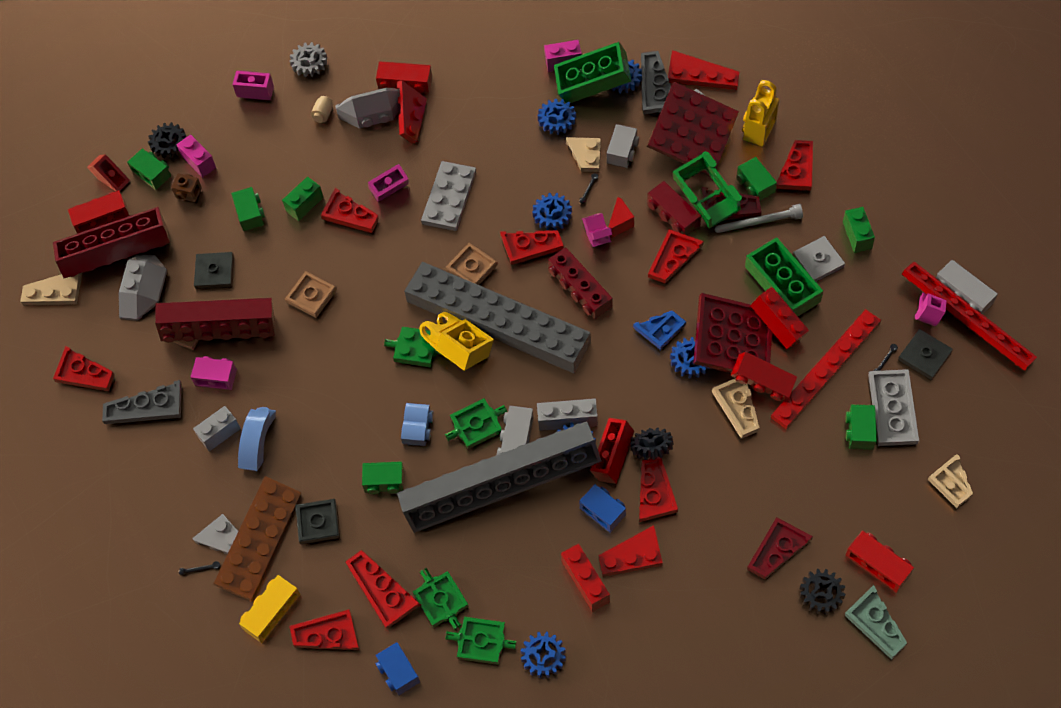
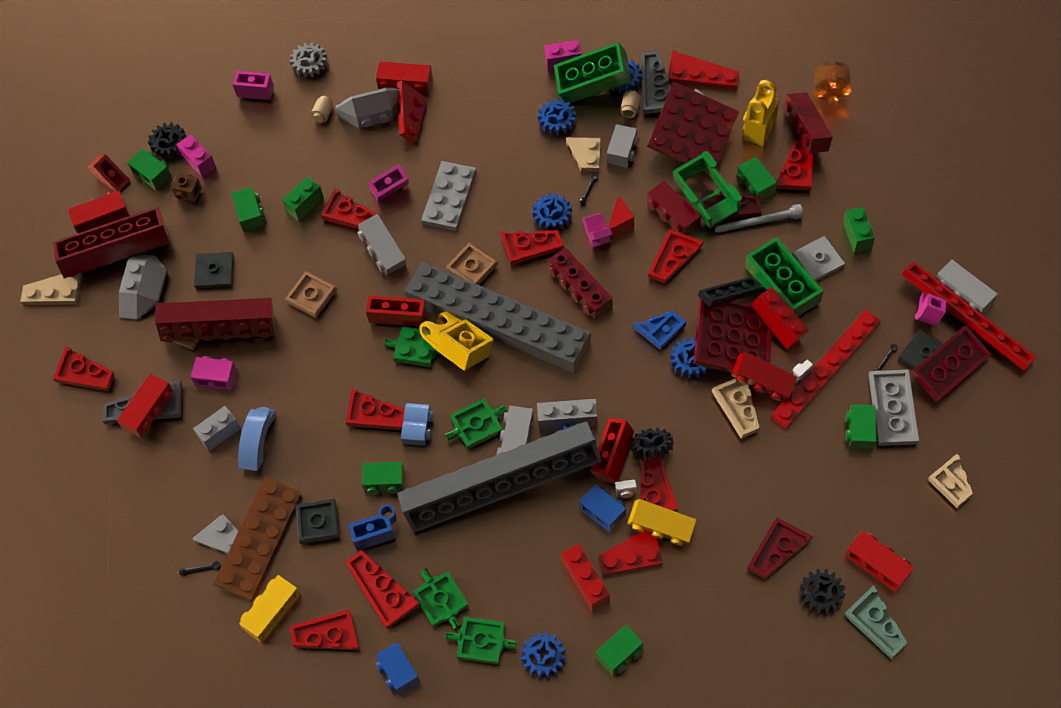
(145, 405): none -> red brick
(373, 413): none -> red wing
(373, 529): none -> blue hinge
(381, 245): none -> light grey brick
(396, 310): none -> red brick
(620, 650): none -> green brick
(625, 488): none -> white plate
(630, 104): none -> tan brick
(661, 522): none -> yellow brick
(730, 291): none -> black tile
(802, 370): none -> white plate
(807, 122): none -> dark red brick
(832, 81): none -> clear orange brick
(950, 363): none -> dark red plate

